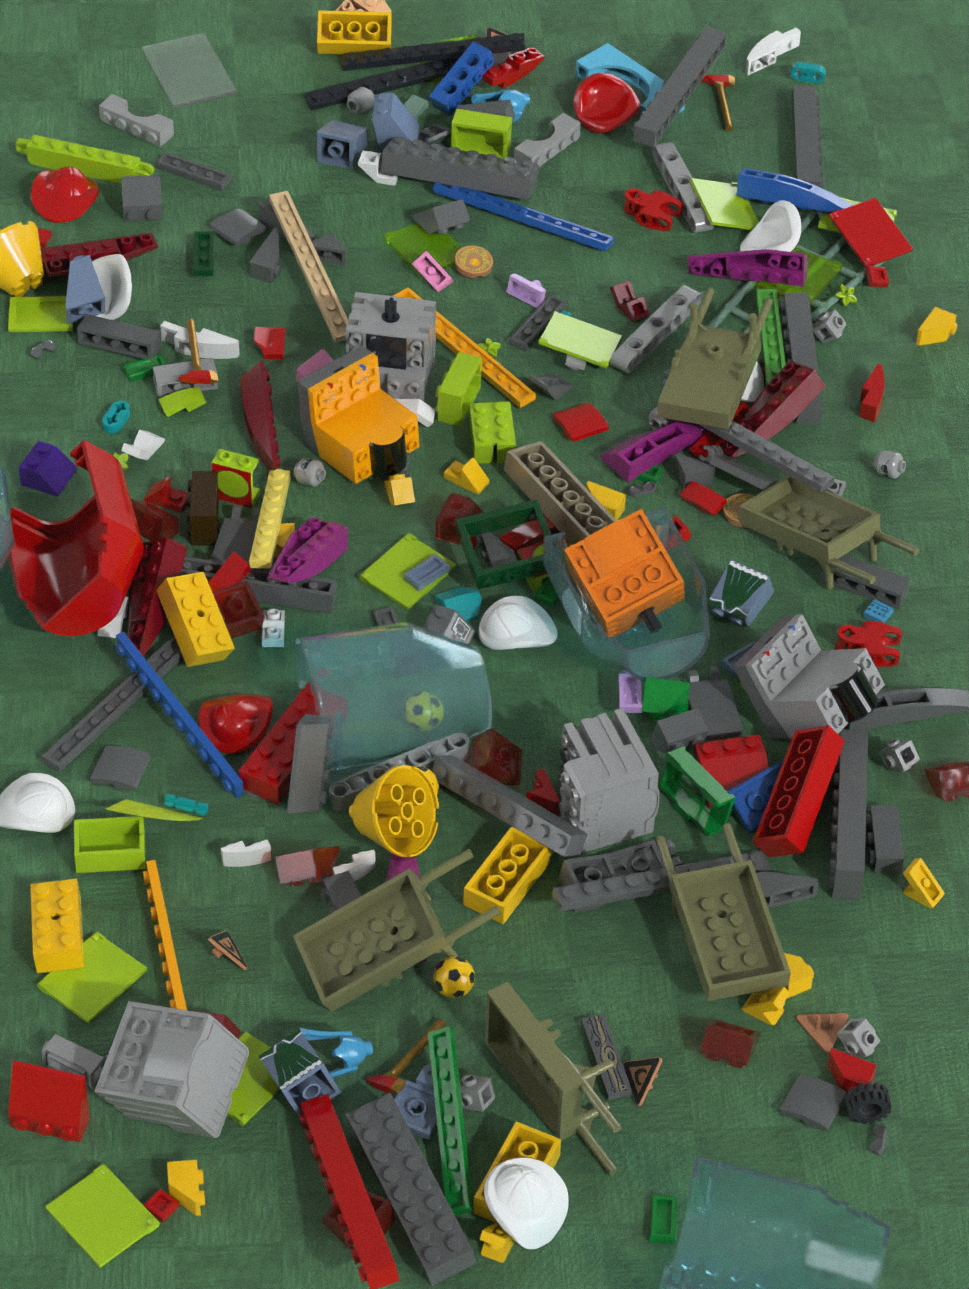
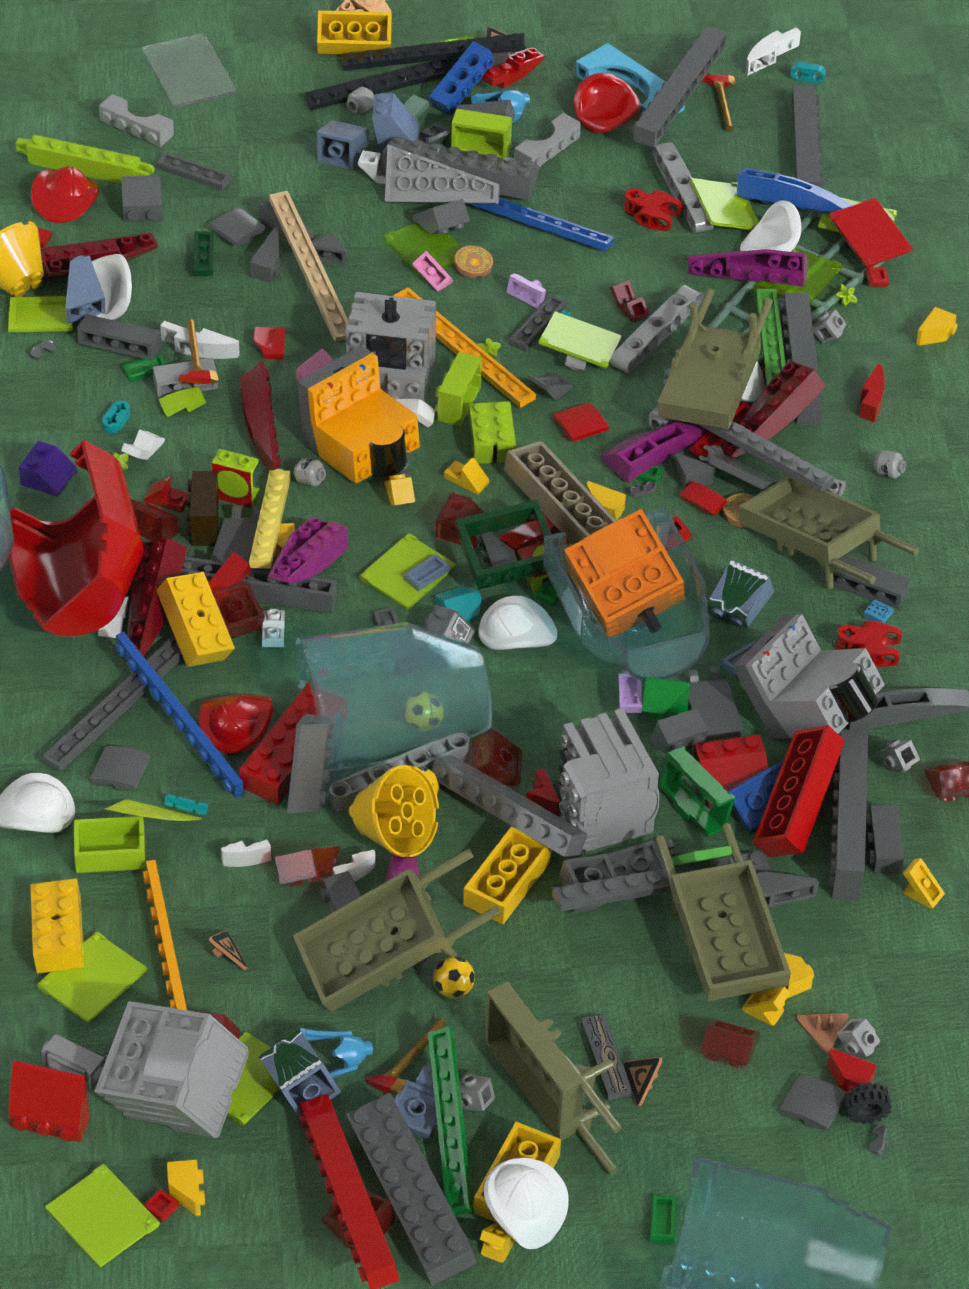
(422, 180): none -> light grey wing
(700, 856): none -> bright green tile

